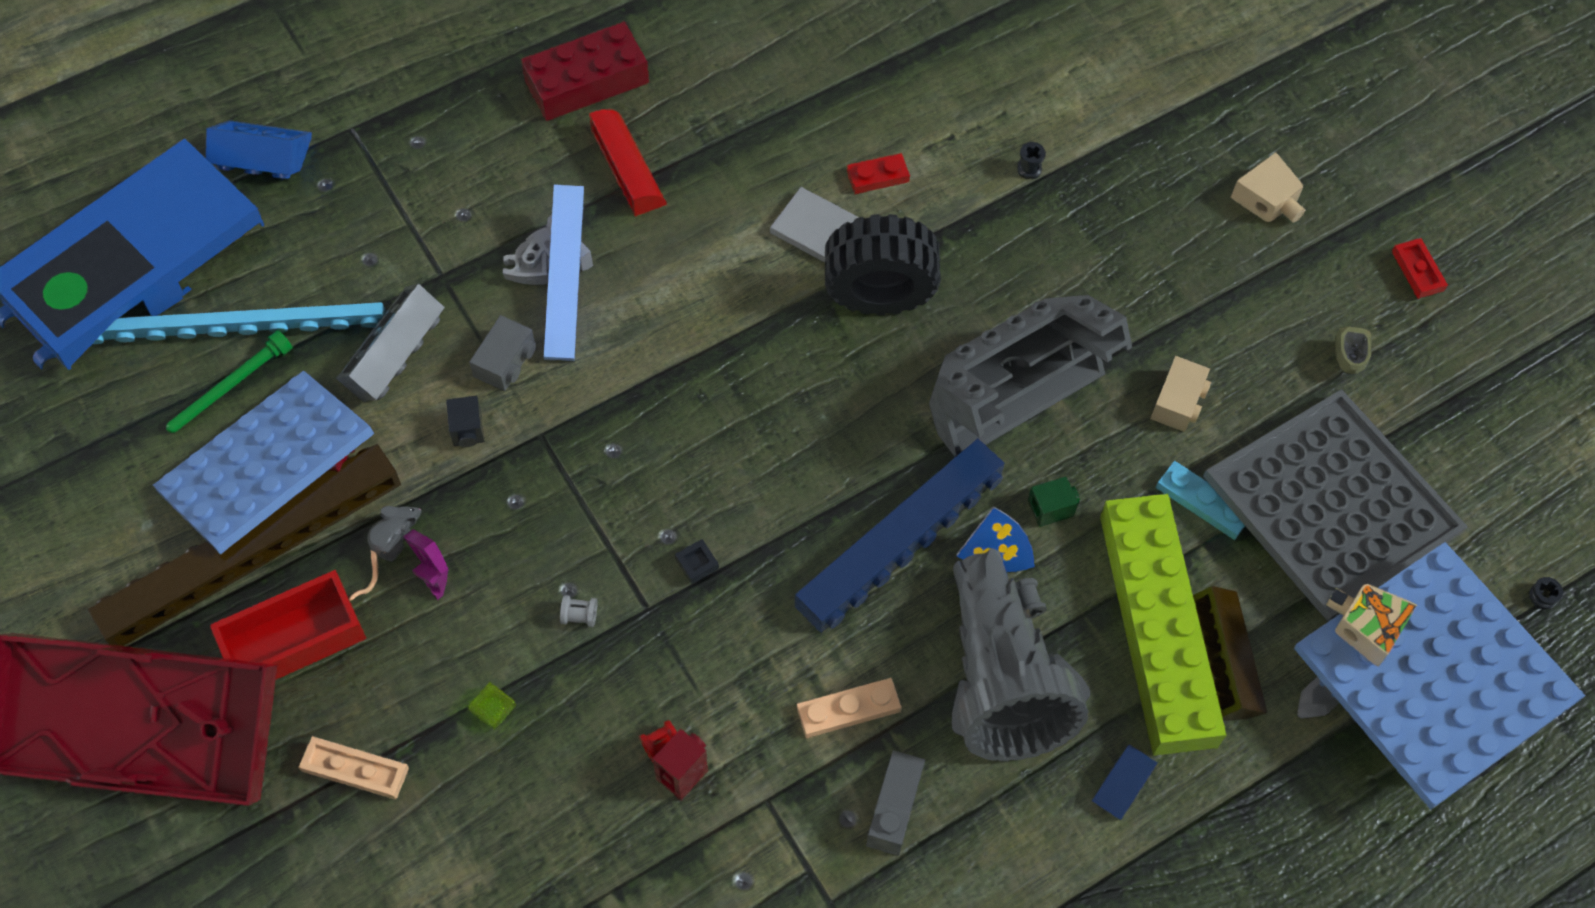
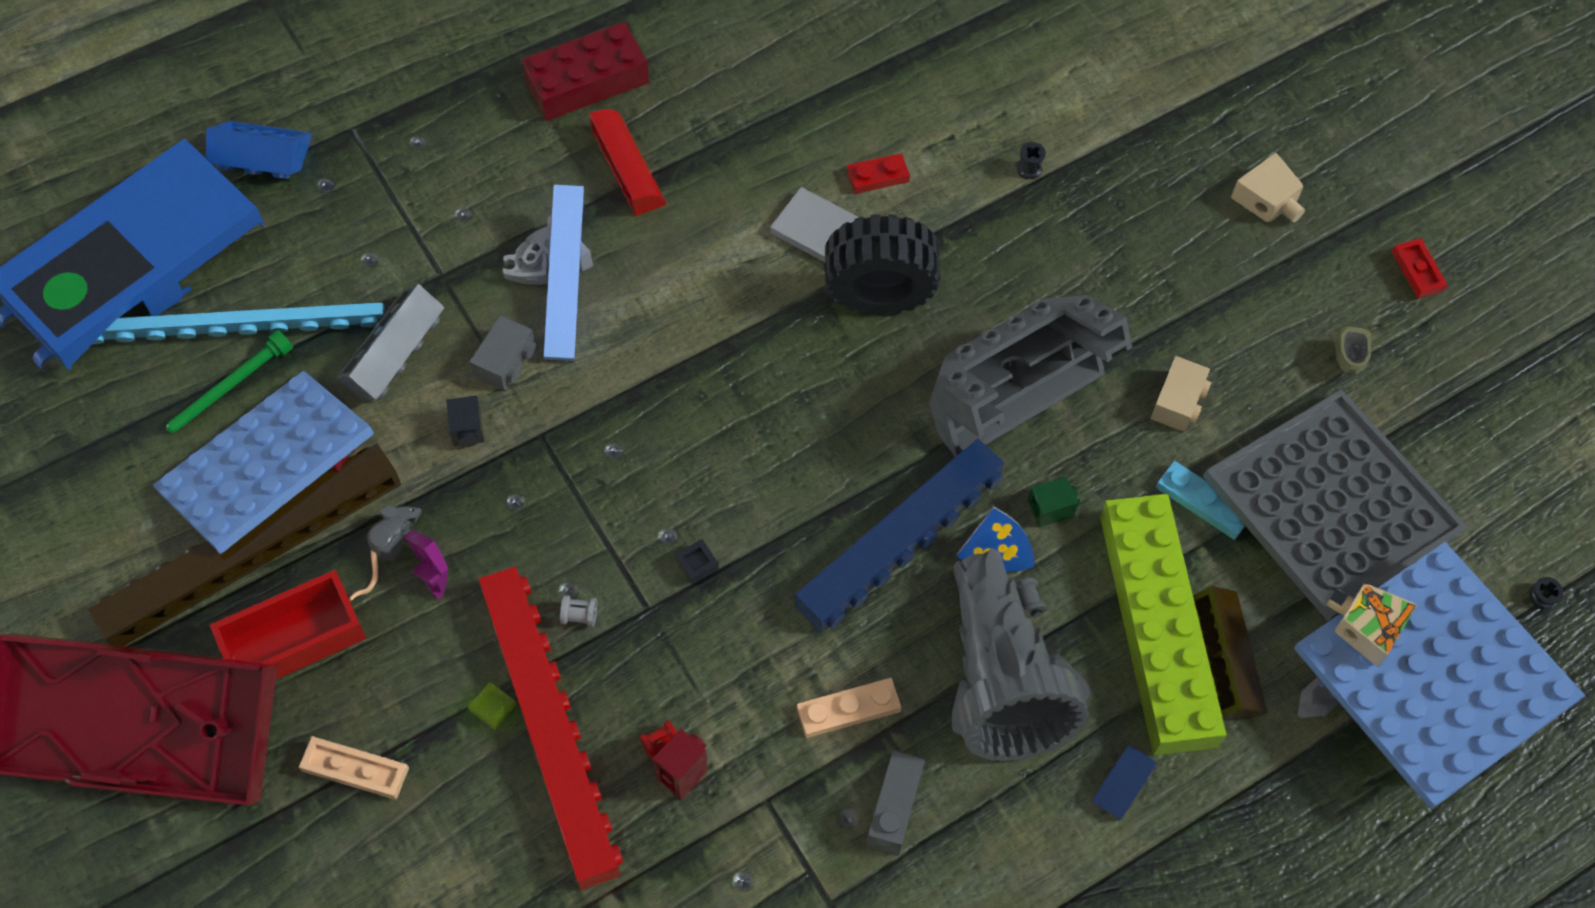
(550, 730): none -> red brick

